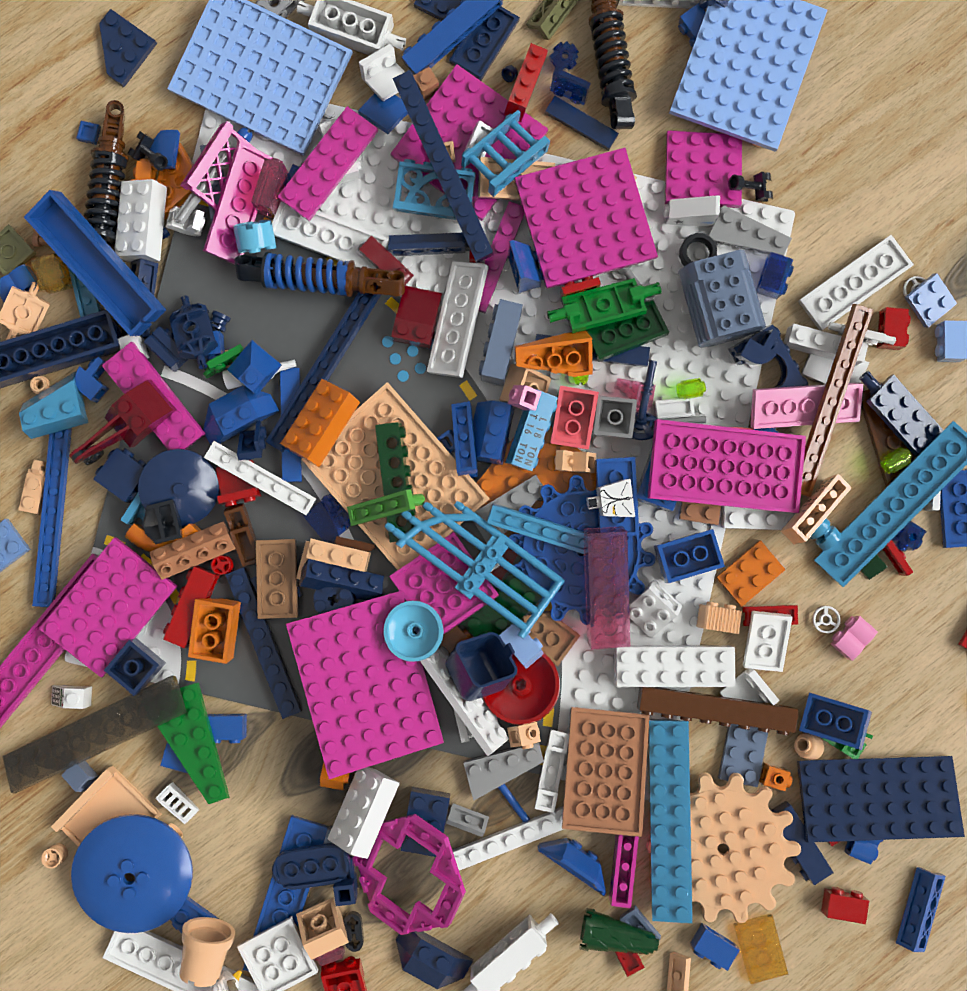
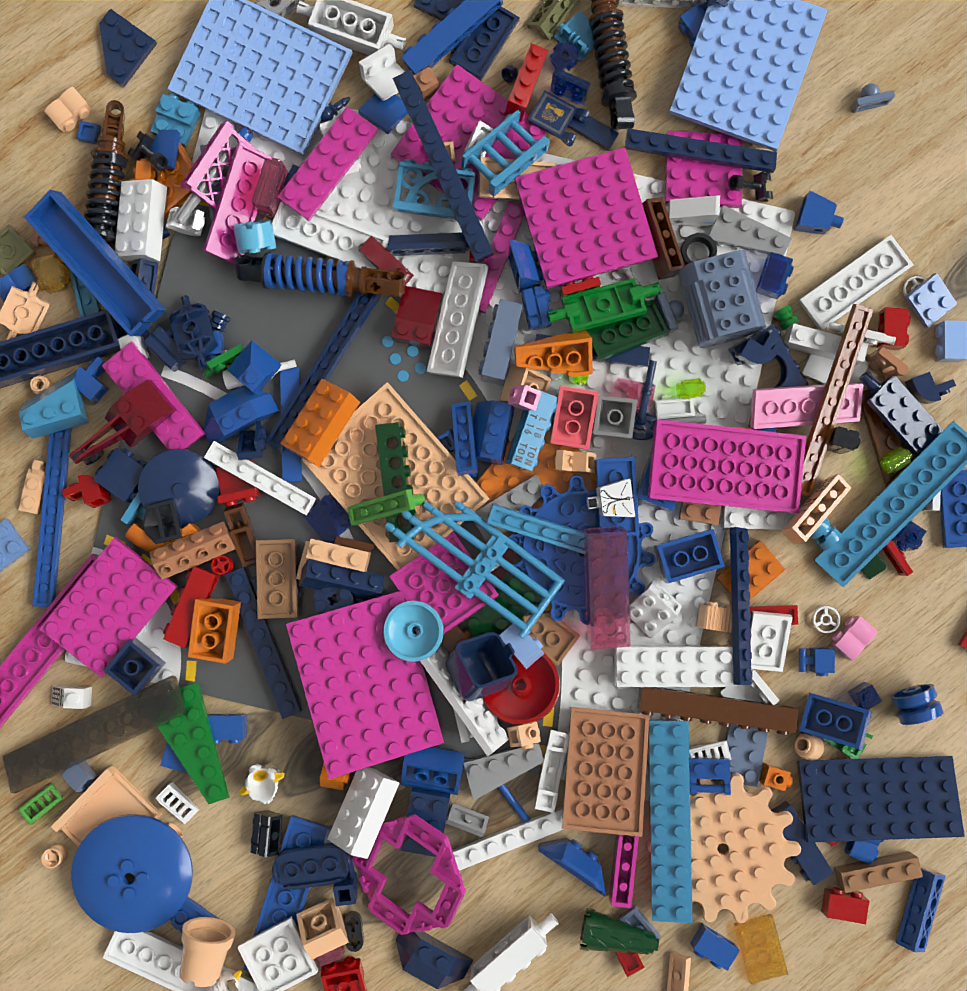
(29, 817): none -> bright green slope
(68, 109): none -> light nougat brick
(88, 489): none -> red brick
(176, 115): none -> dark azure plate
(262, 782): none -> white hair
(266, 833): none -> black brick
(331, 110): none -> dark blue bar
(433, 770): none -> blue slope
(536, 306): none -> blue brick
(555, 115): none -> dark blue flag
(577, 32): none -> dark azure hinge
(669, 255): none -> reddish brown brick
(669, 311): none -> sand blue tile
(699, 748): none -> white slope
(700, 150): none -> dark blue plate
(710, 769): none -> blue plate
(740, 606): none -> dark blue plate
(785, 317): none -> green wheel
(817, 215): none -> blue torso
(819, 660): none -> blue brick
(843, 440): none -> black brick
(865, 696): none -> clear blue brick
(872, 98): none -> sand blue tile
(881, 872): none -> medium nougat brick
(882, 360): none -> nougat plate
(917, 704): none -> blue wheel
(925, 390): none -> dark blue brick

